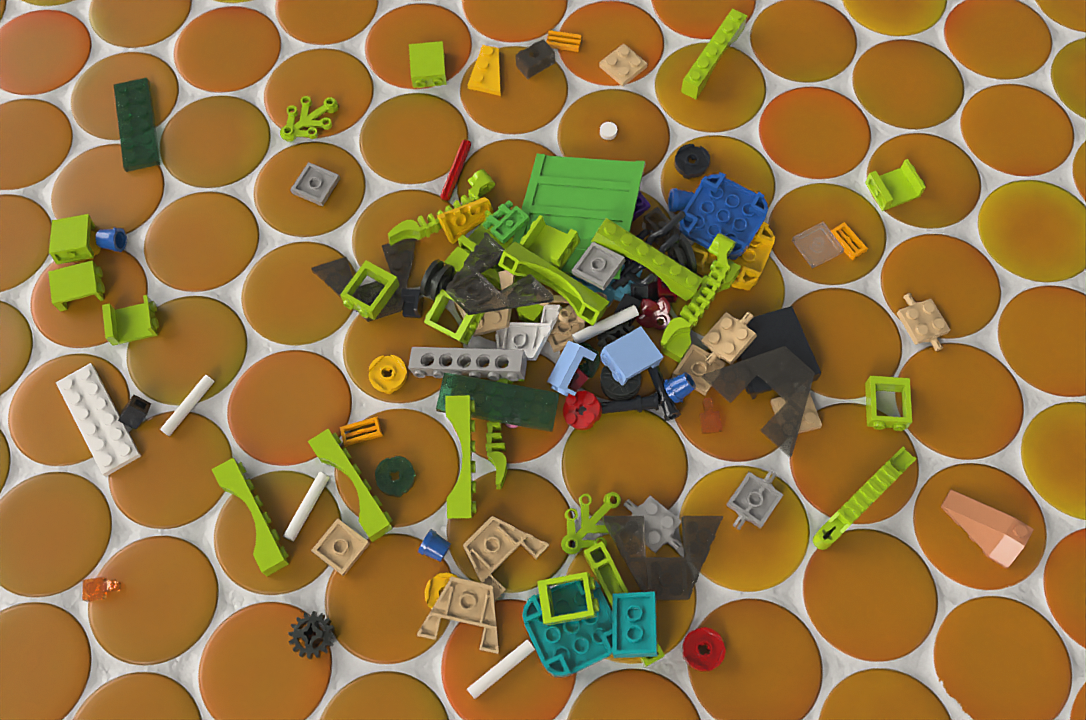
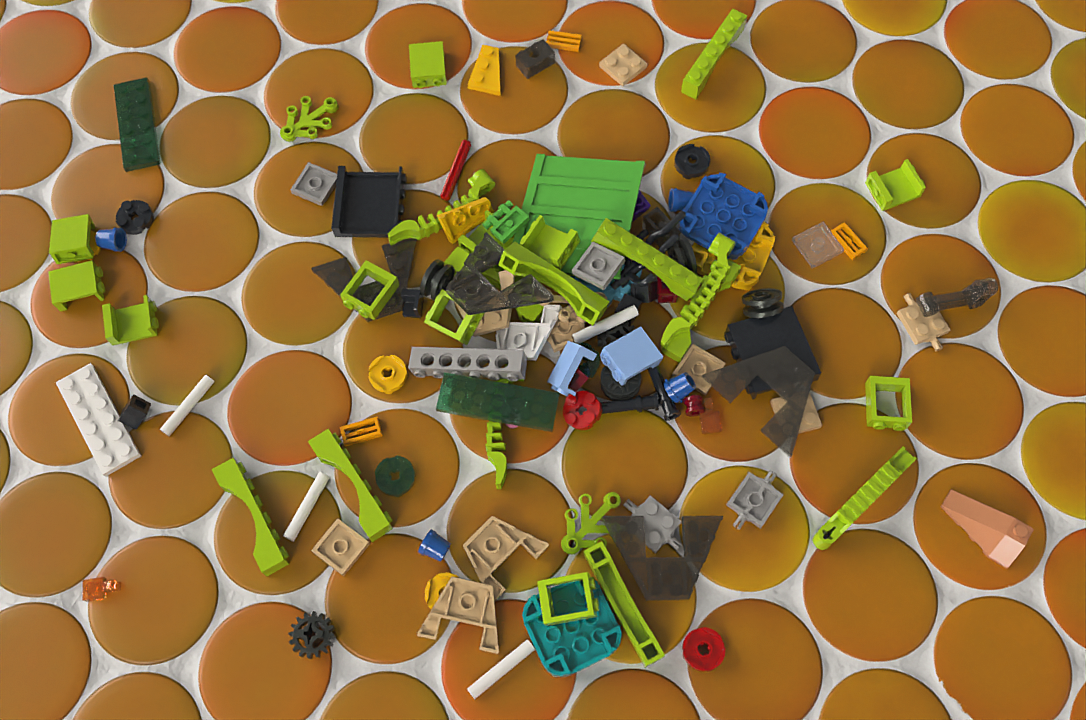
(132, 208): none -> black plate
(368, 203): none -> black panel
(460, 500): lime arch -> none
(608, 130): white tile -> none
(634, 625): teal plate -> none
(652, 312): dark red plate -> none
(693, 405): none -> dark red wheel
(728, 338): tan plate -> none
(762, 303): none -> pearl dark grey wheel
(971, 296): none -> clear smoke piece

